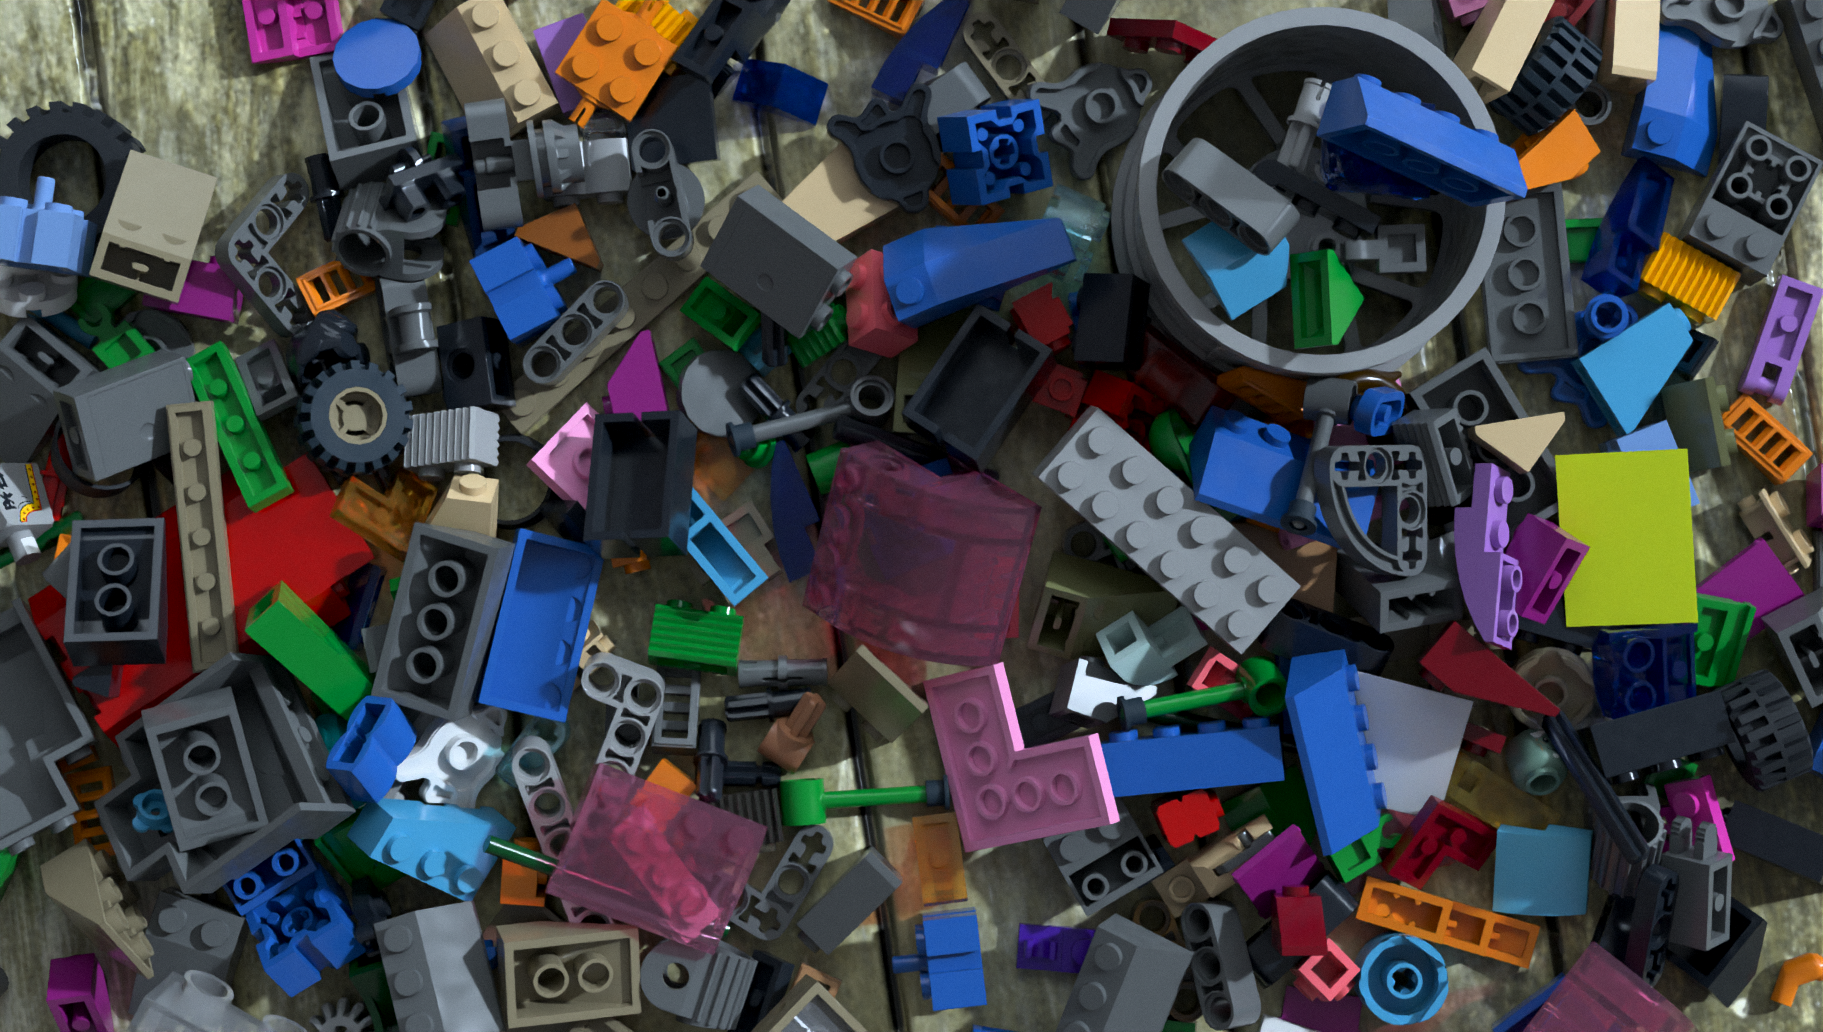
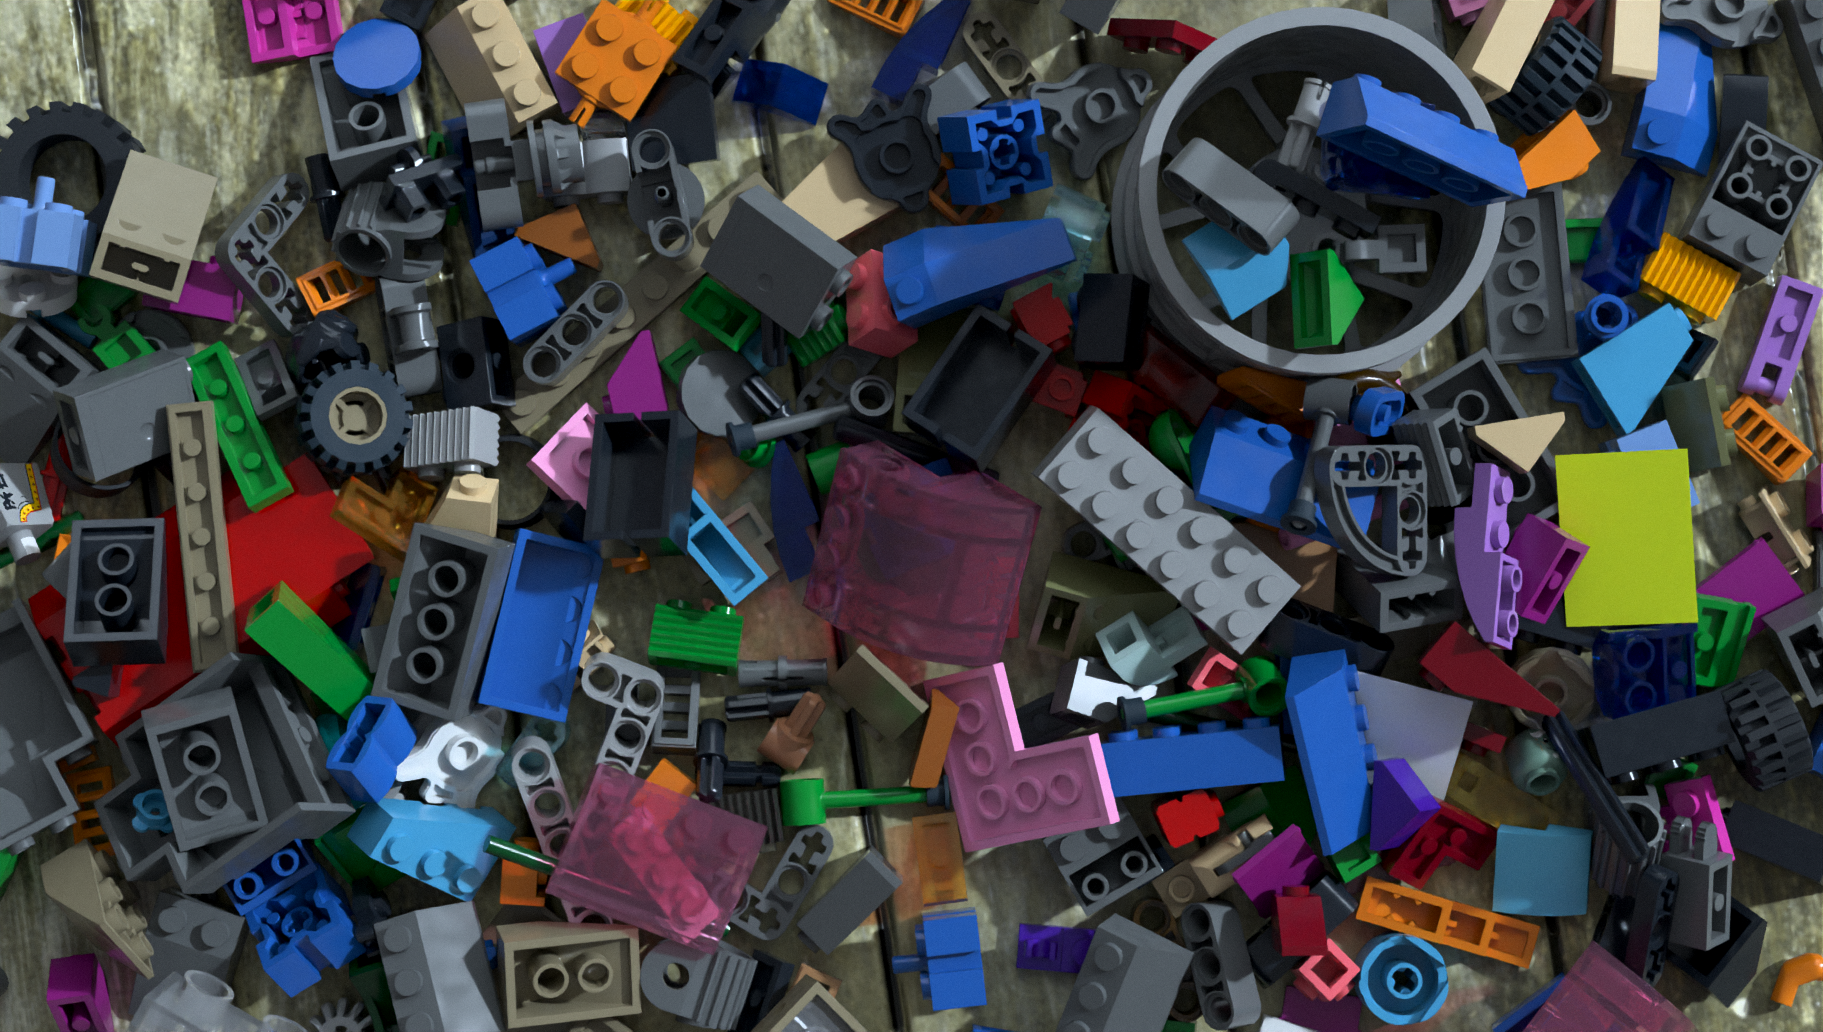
(933, 741): none -> dark orange slope
(1398, 804): none -> dark purple slope

